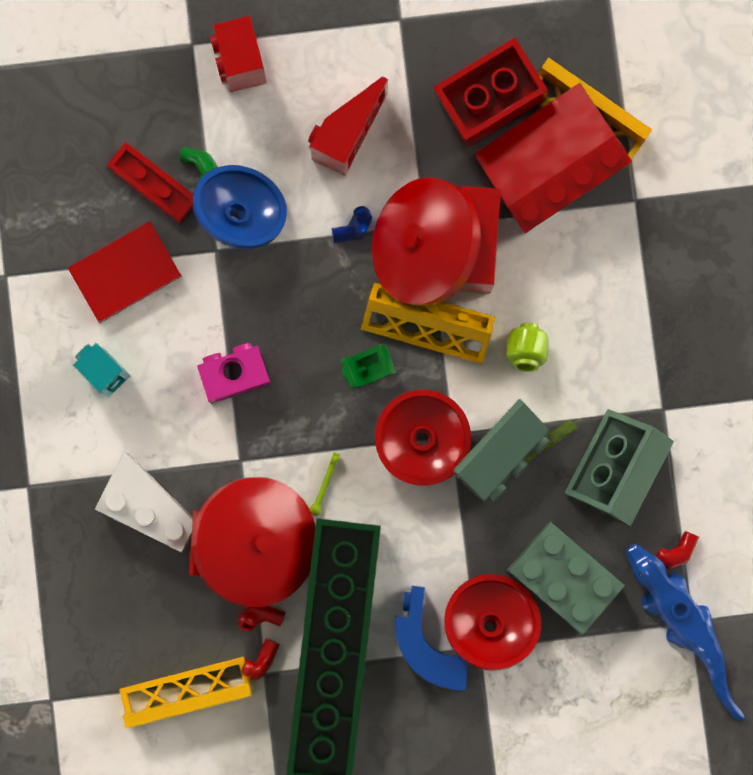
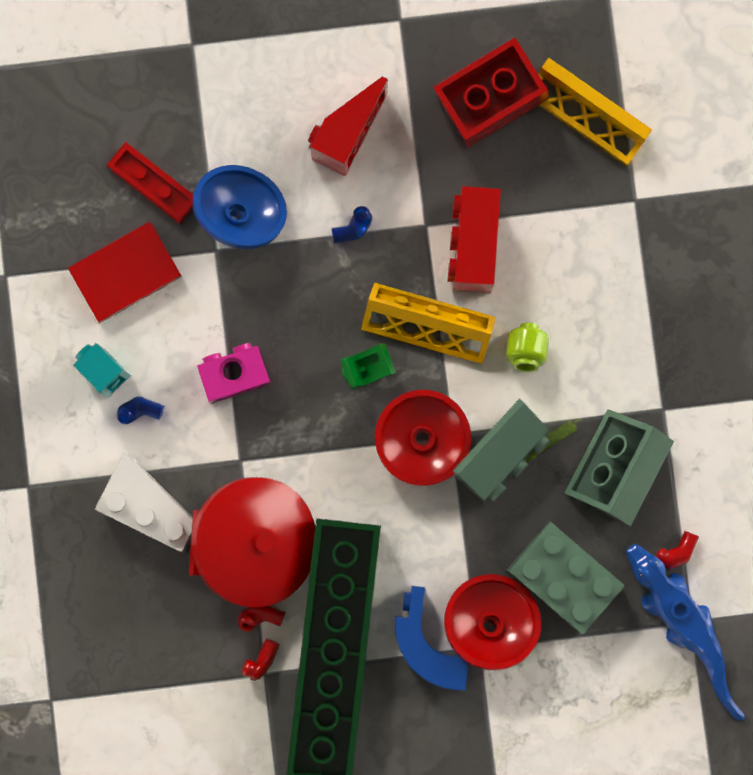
(138, 407): none -> clear blue arm
(188, 704): yellow fence -> none
(201, 159): green arm -> none
(240, 56): red brick -> none
(316, 508): lime hinge -> none
(426, 241): red dish -> none
(553, 158): red slope -> none

